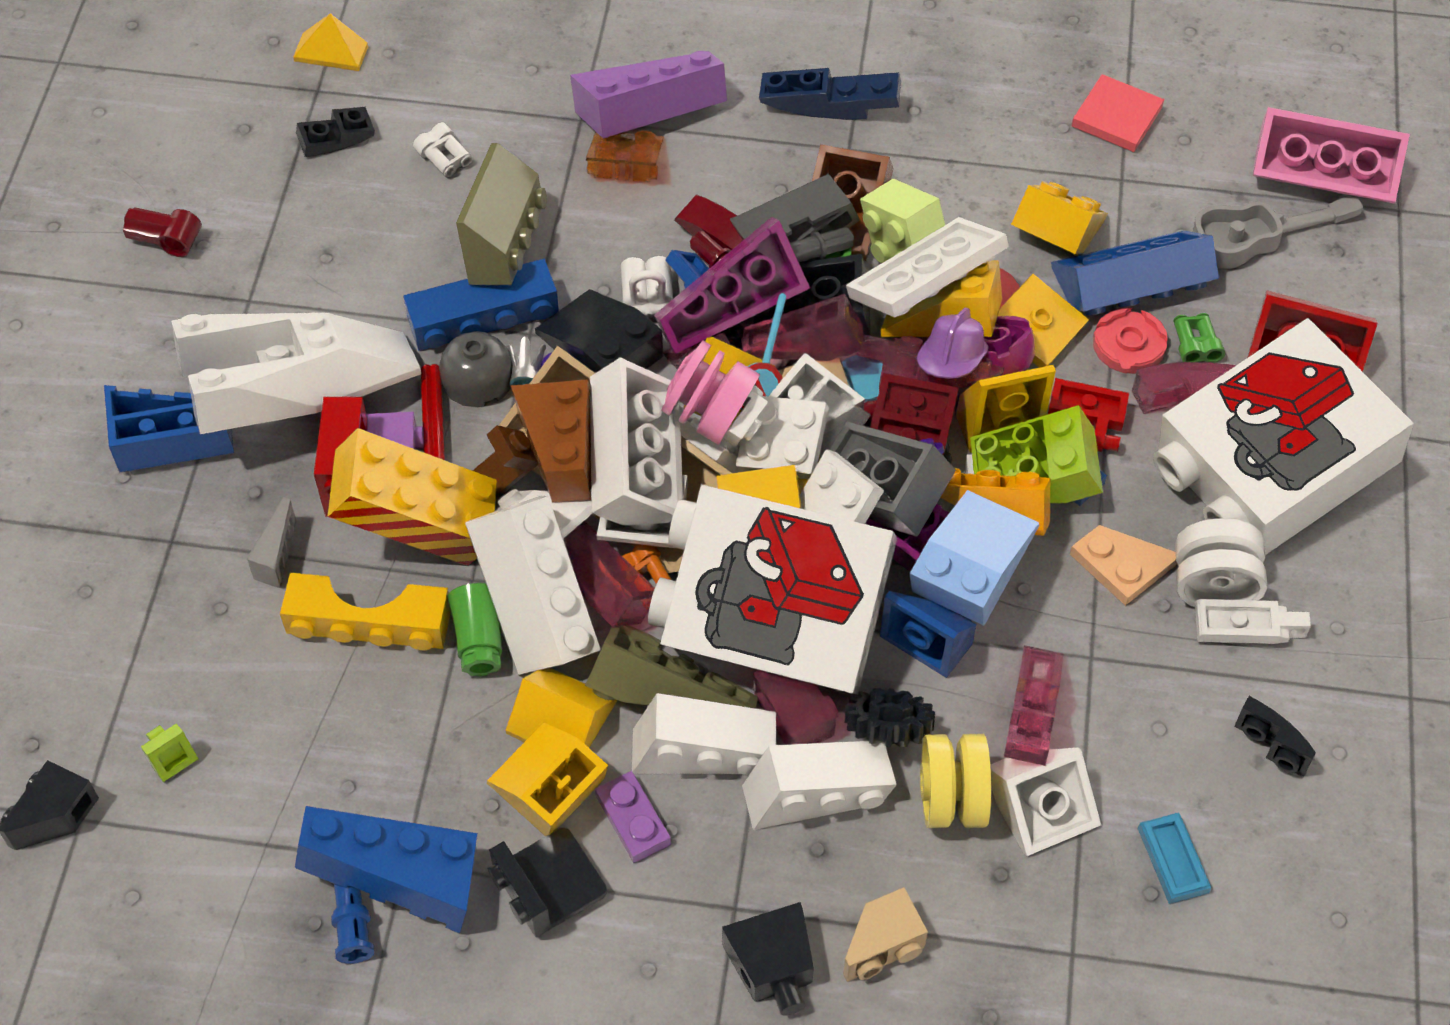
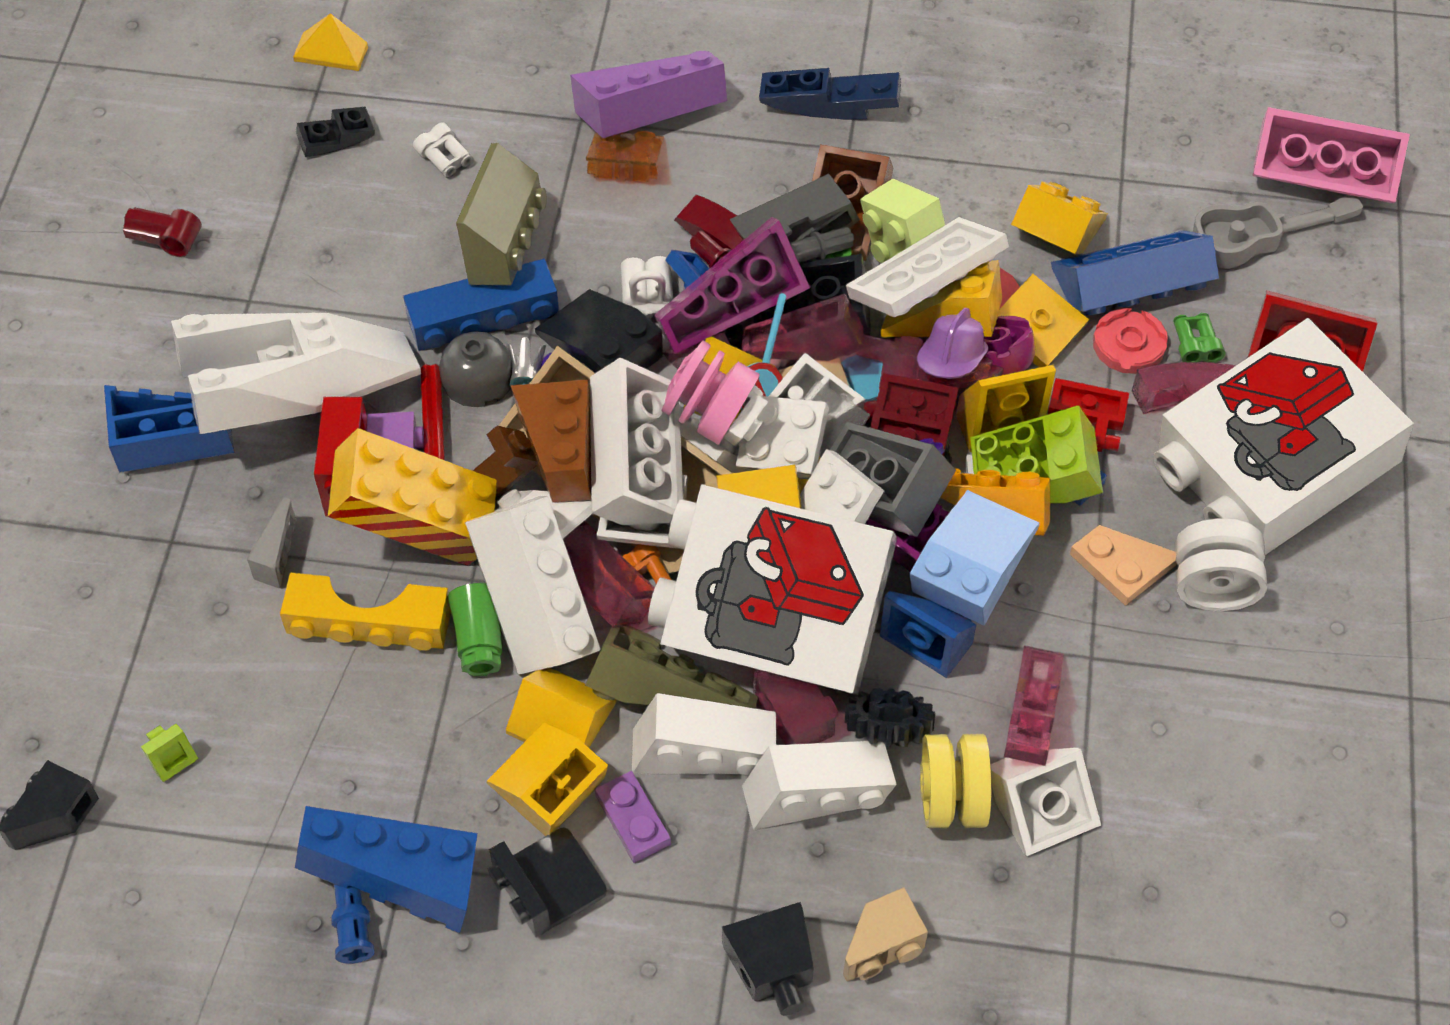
(1117, 113): coral tile -> none
(1174, 858): dark azure tile -> none
(1248, 622): white hinge -> none
(1288, 746): black slope -> none

